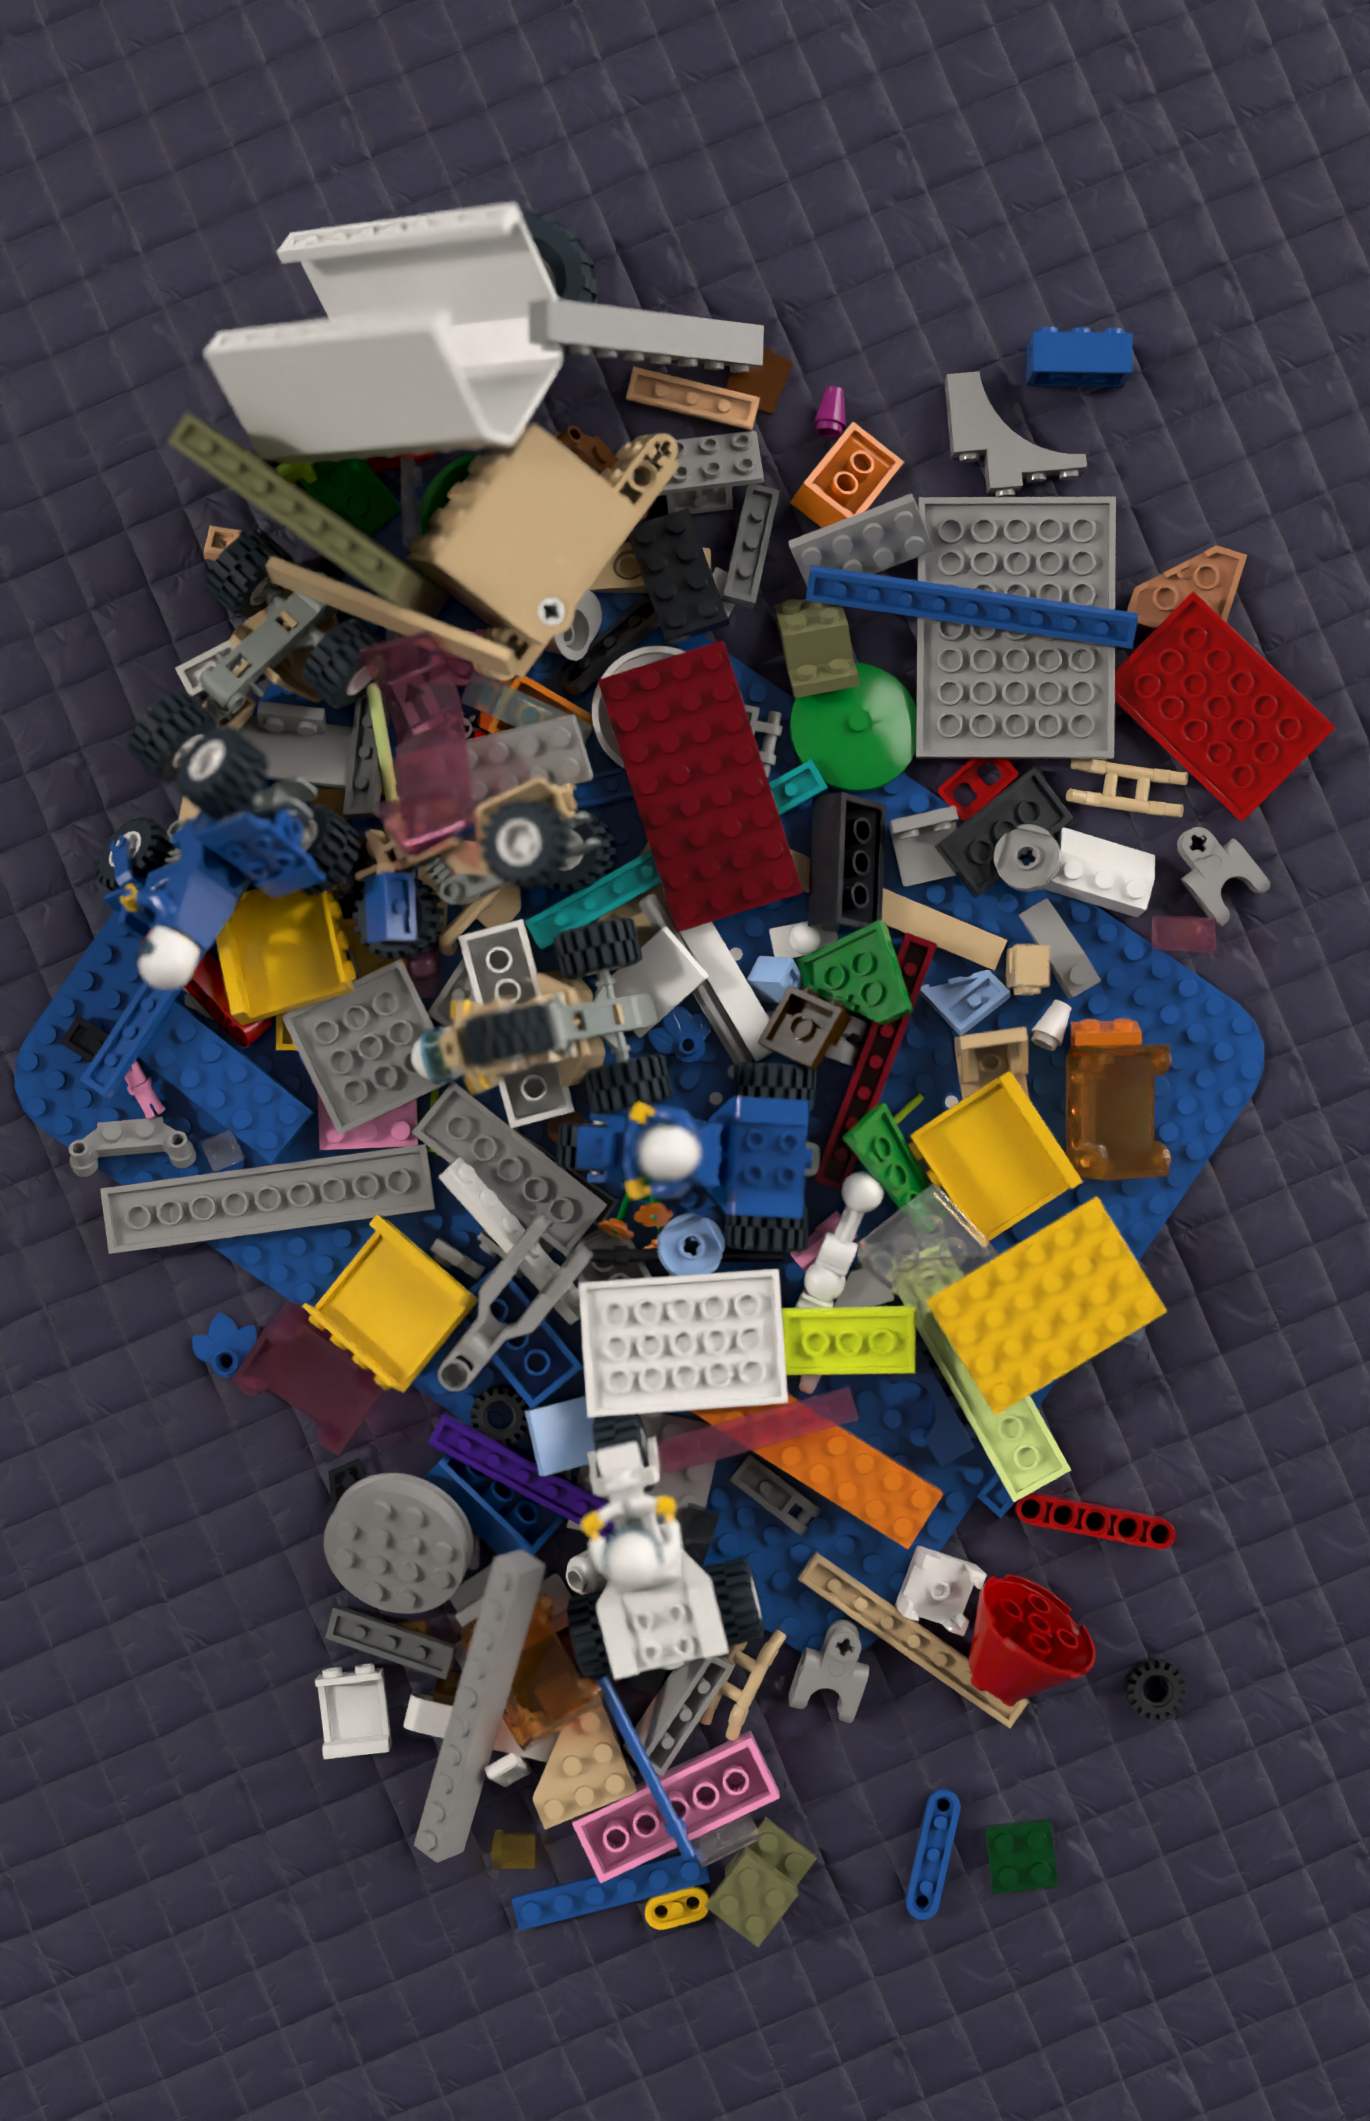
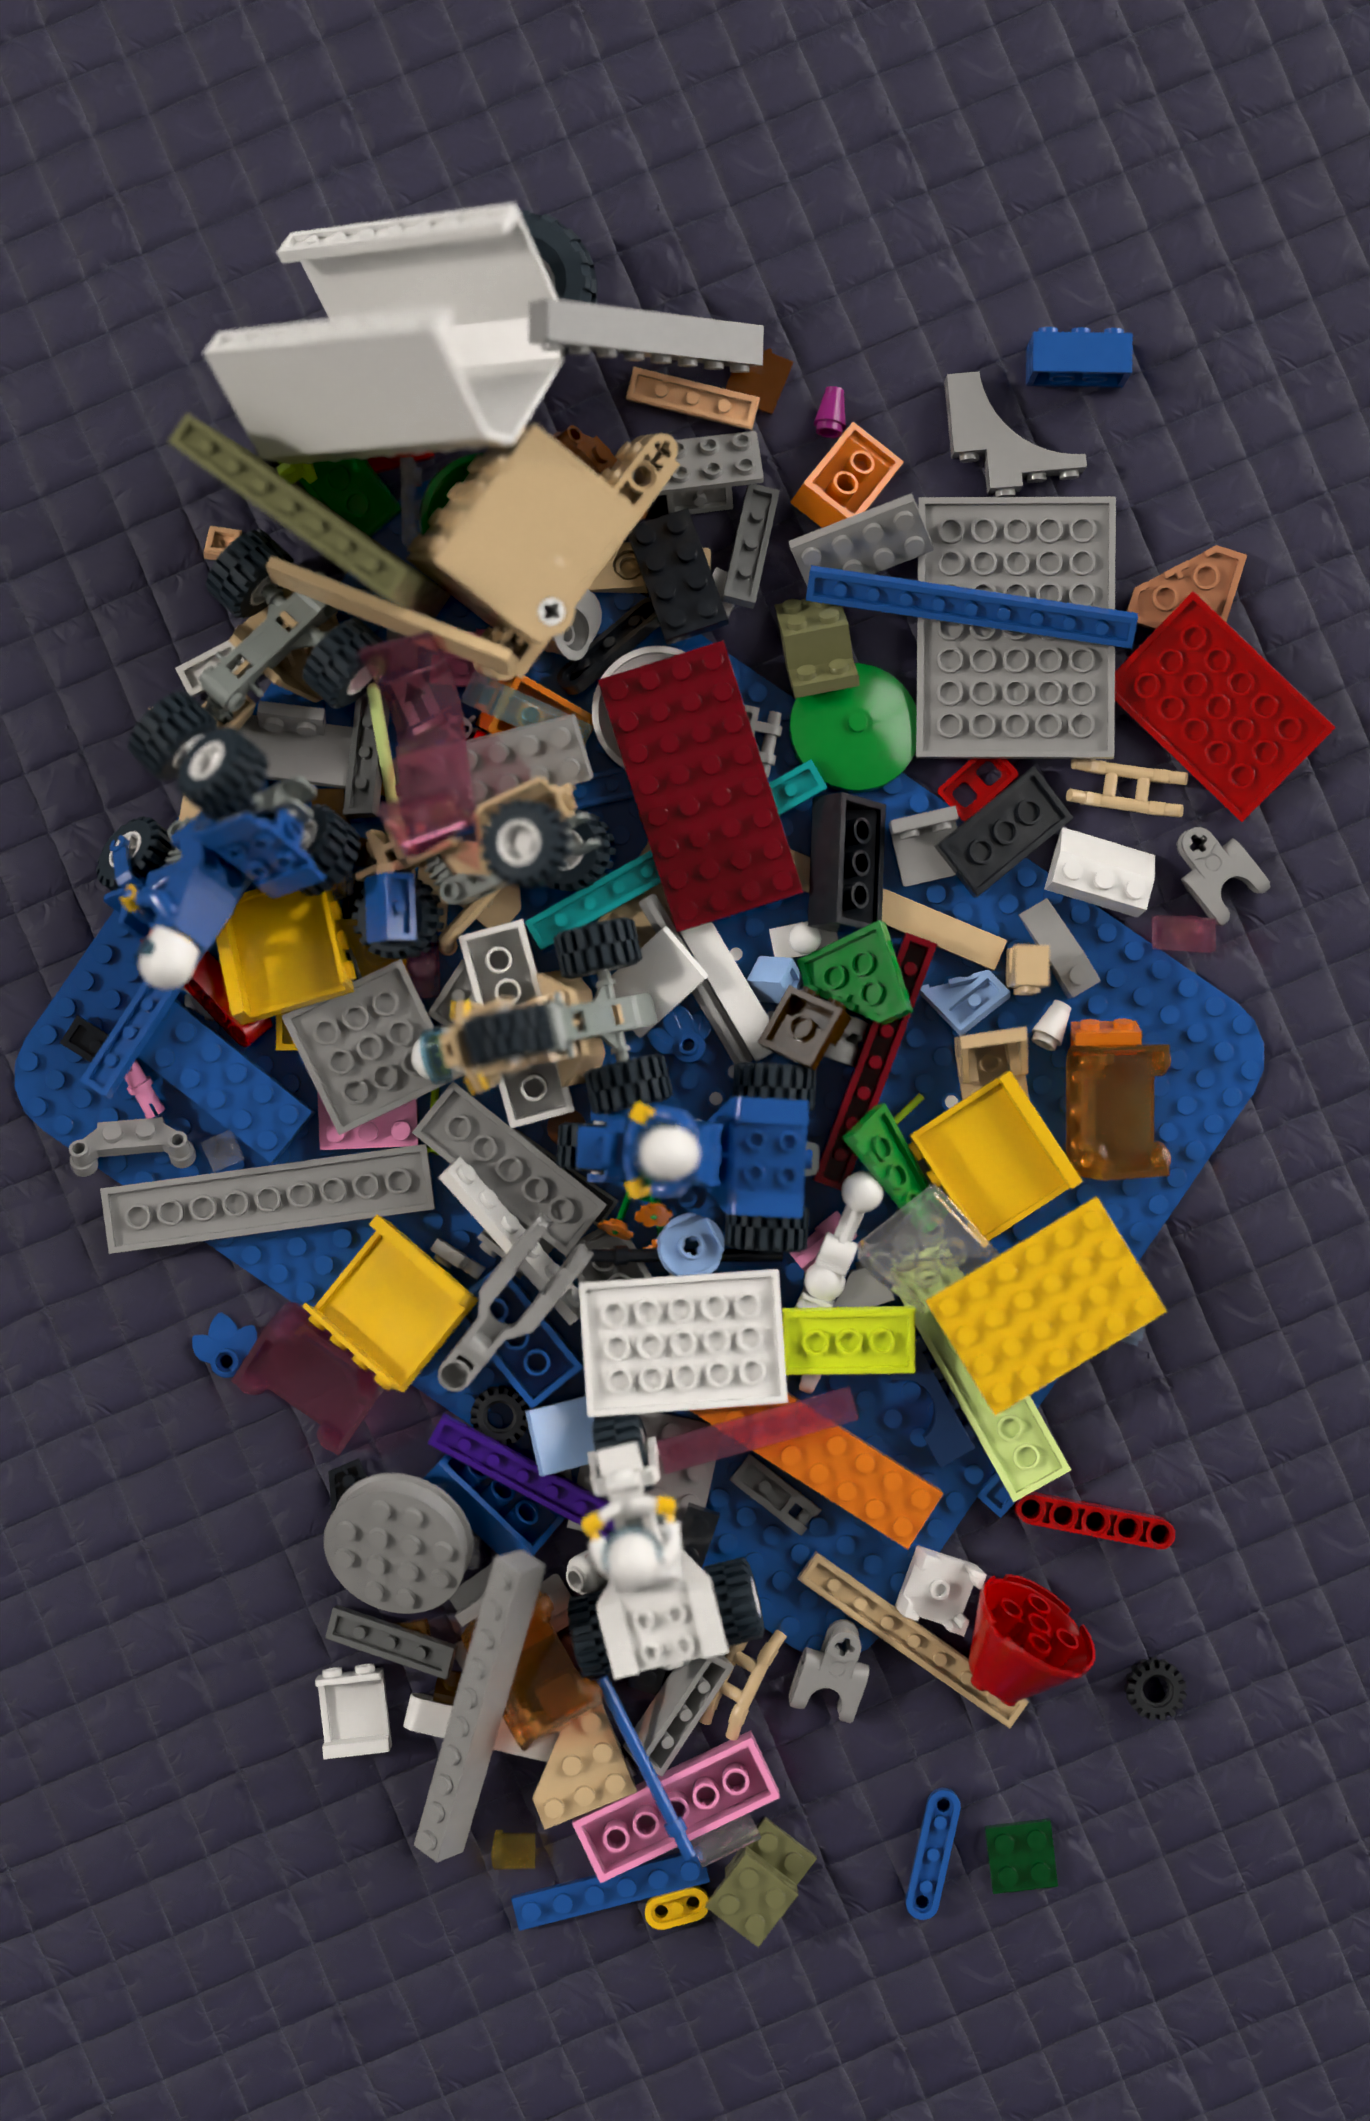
(508, 1769): white tile -> none
(1018, 842): light grey plate -> none

